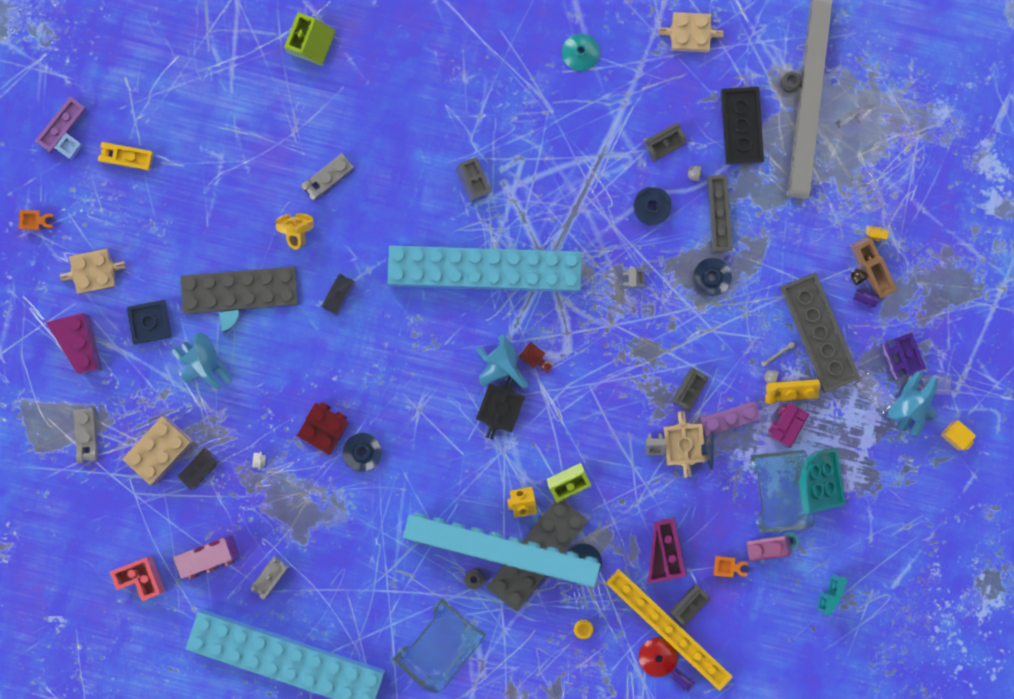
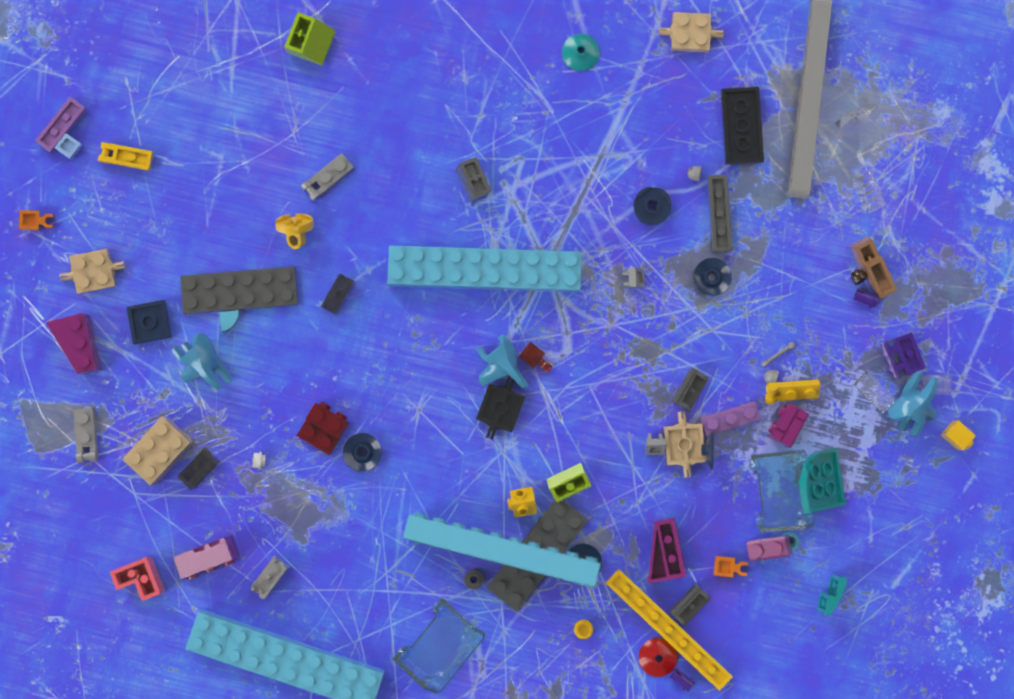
(665, 142): dark grey hinge -> none
(795, 77): dark grey plate -> none
(819, 332): dark grey plate -> none
(876, 233): yellow plate -> none

